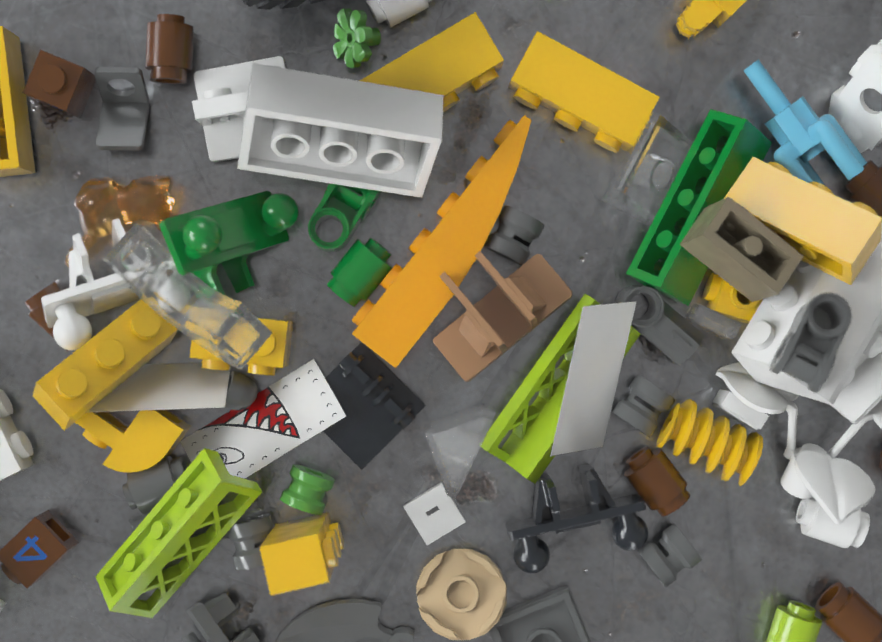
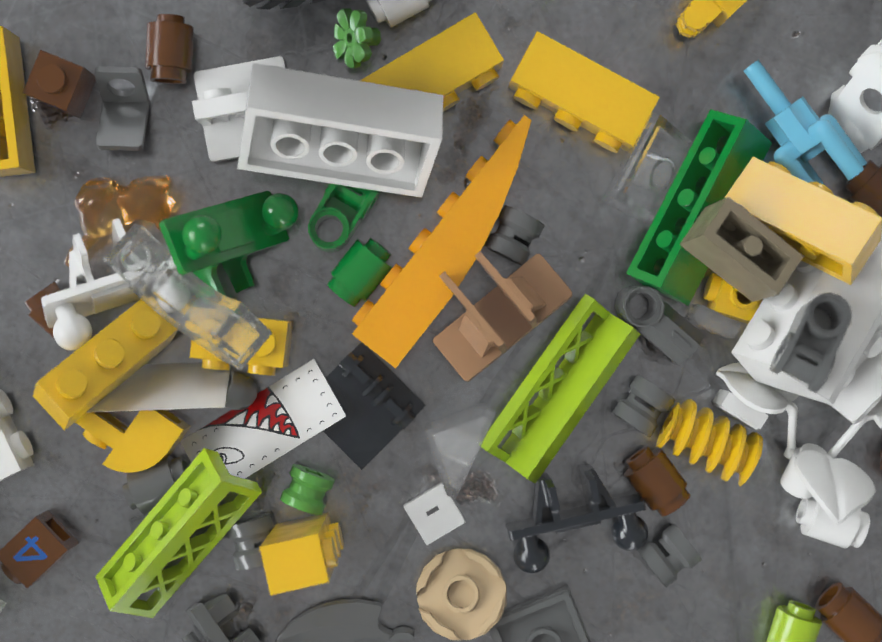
(593, 377): white sticker -> none

